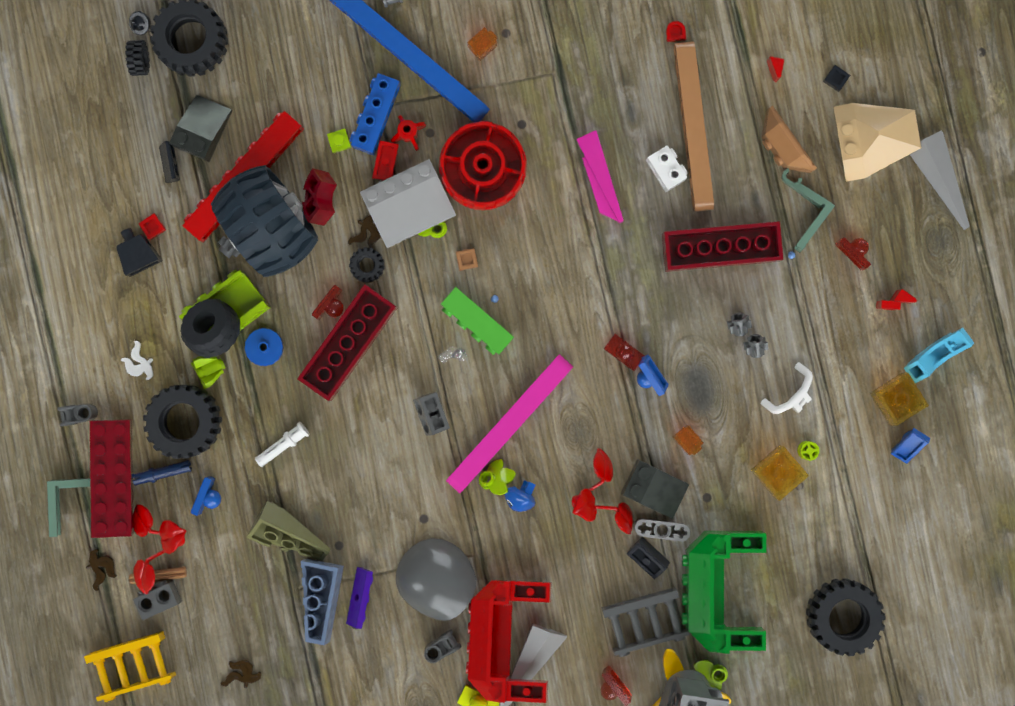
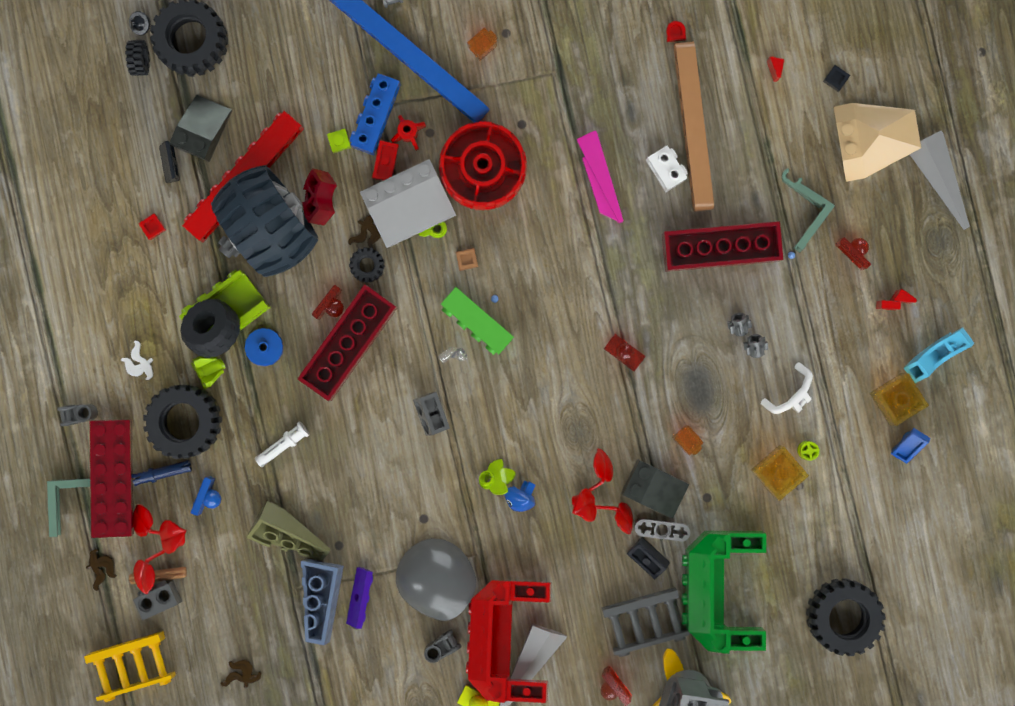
(136, 253): black torso -> none
(509, 423): dark pink beam -> none
(651, 376): blue tile -> none
(708, 670): lime plate -> none
(784, 145): medium nougat wedge -> none

